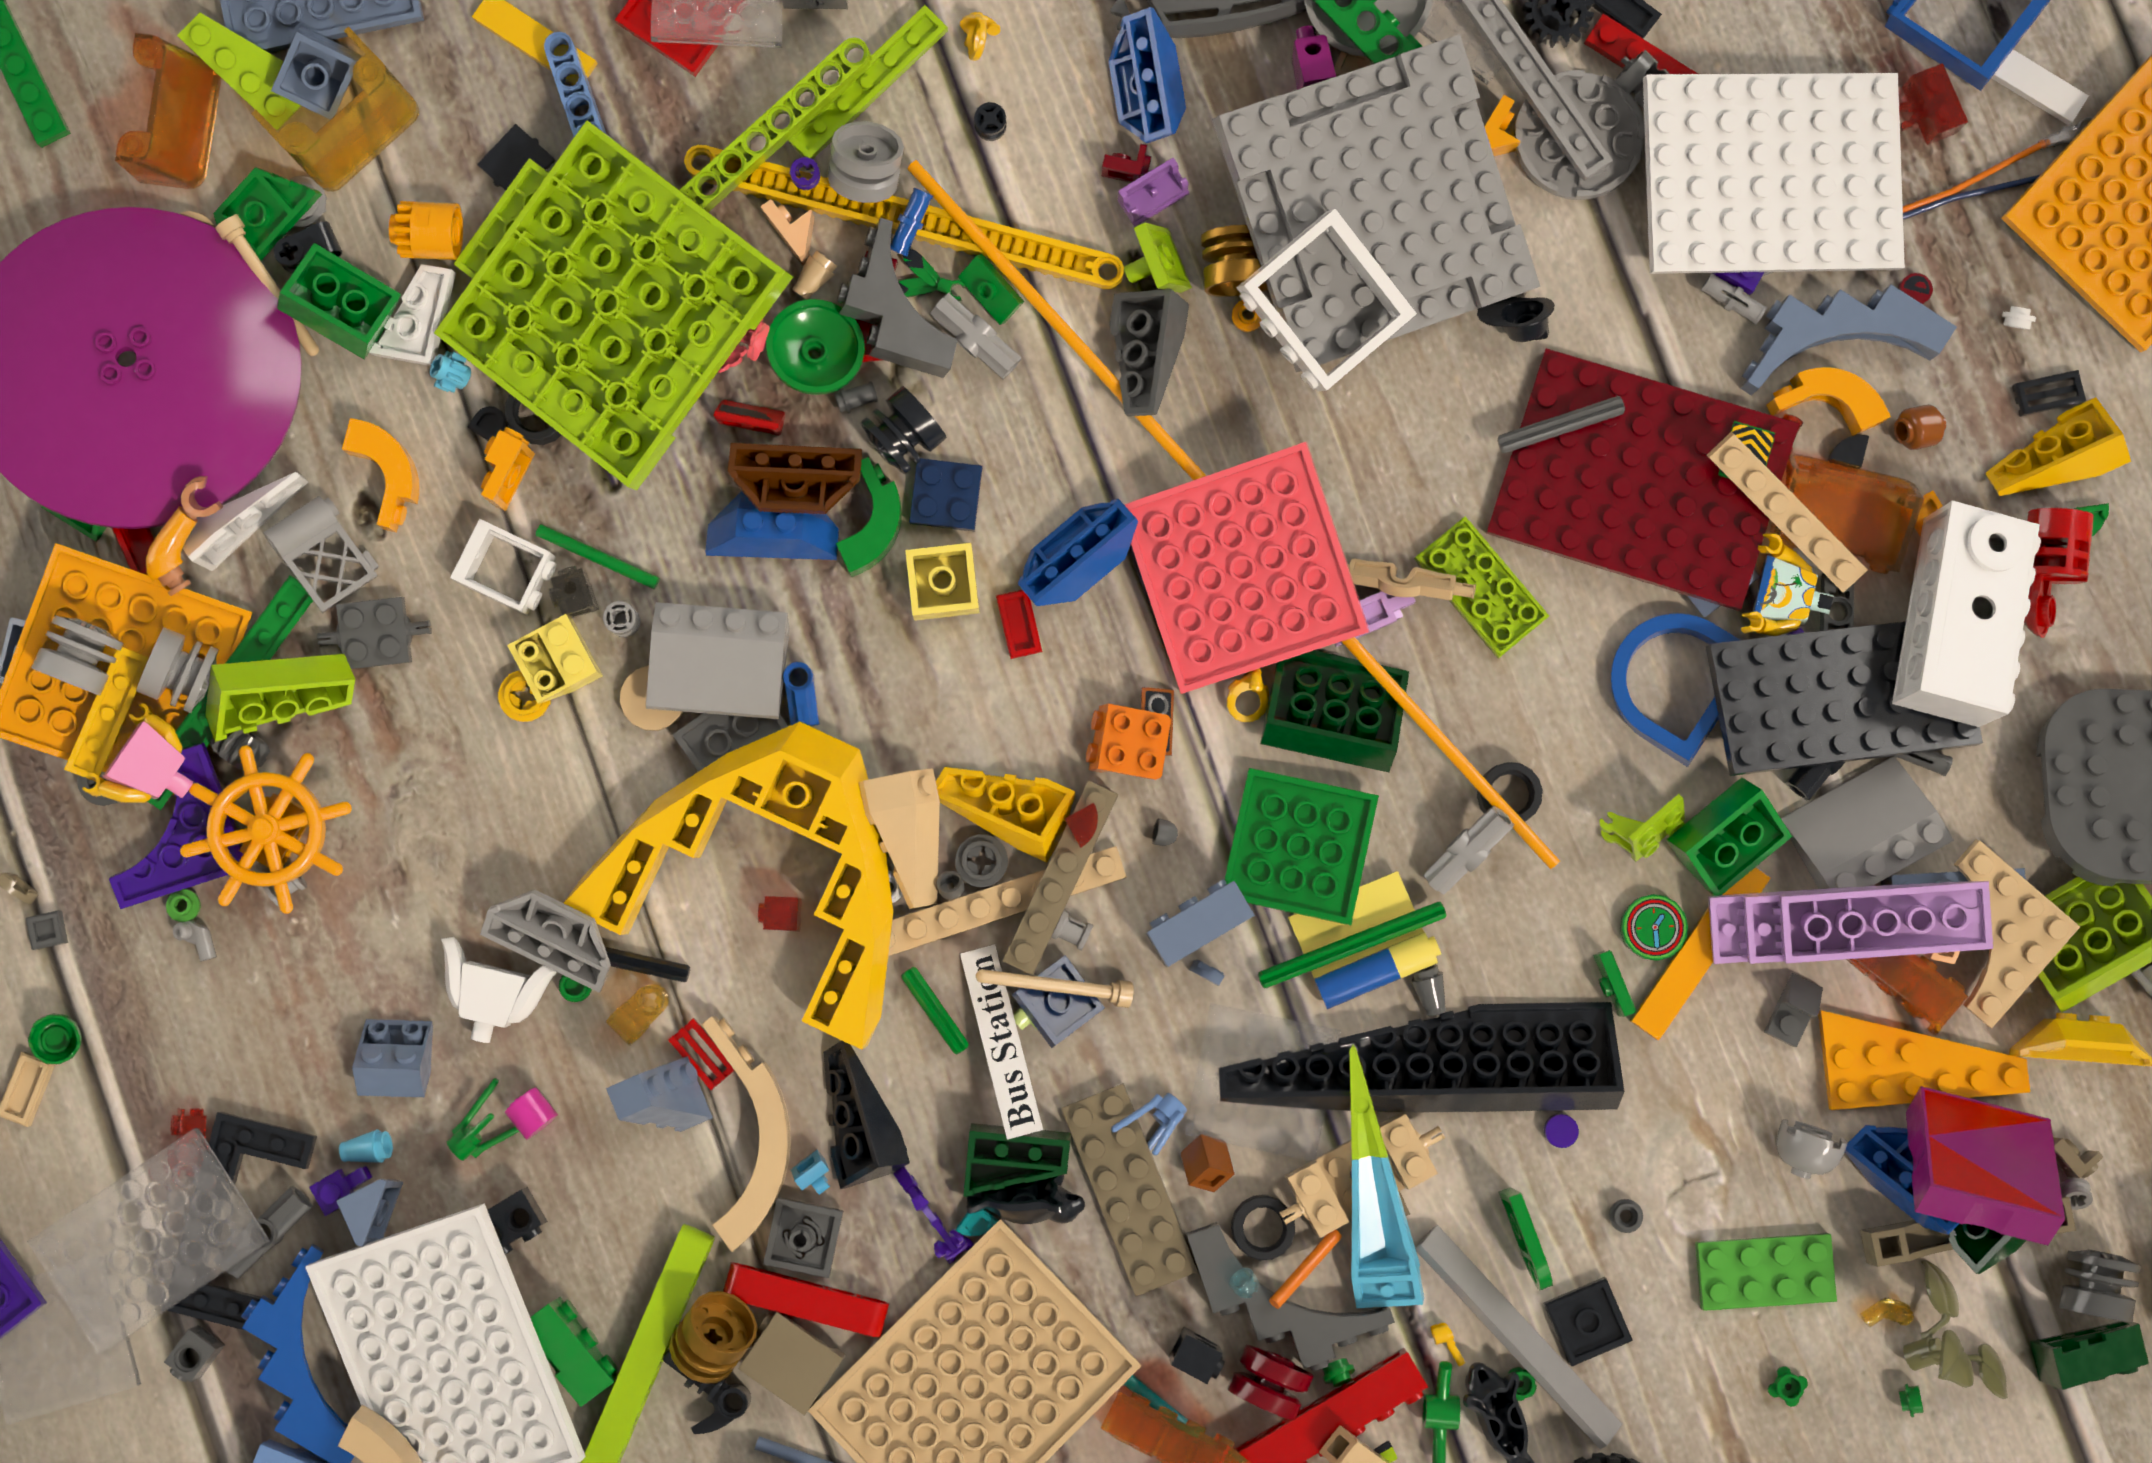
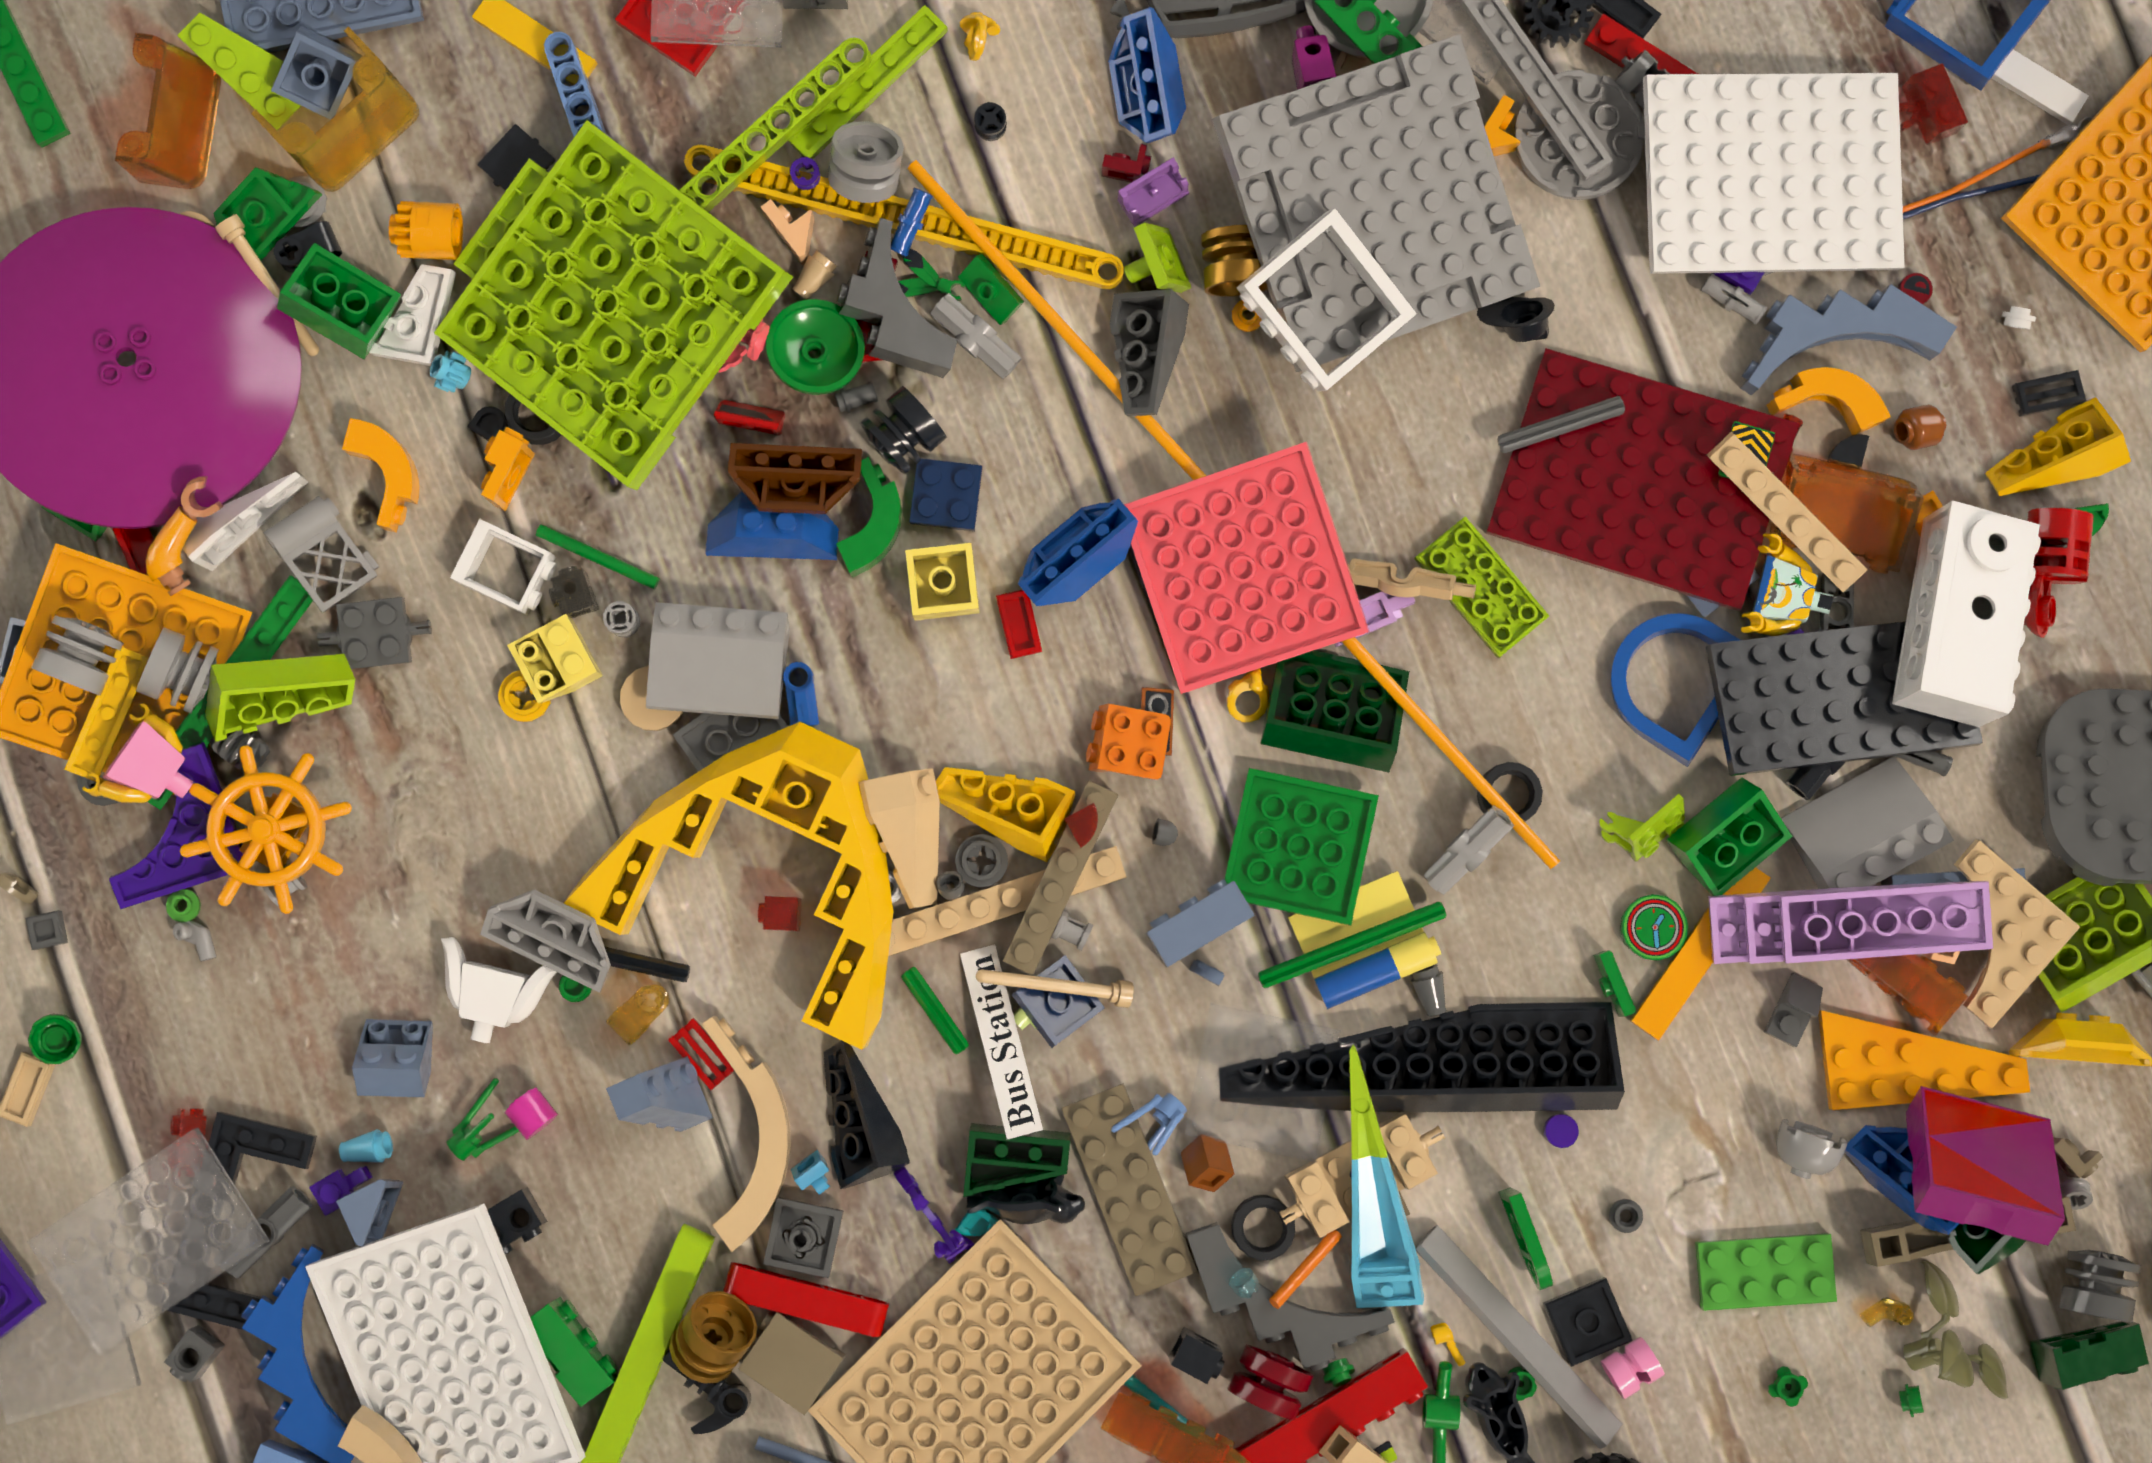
(1632, 1367): none -> bright pink wheel

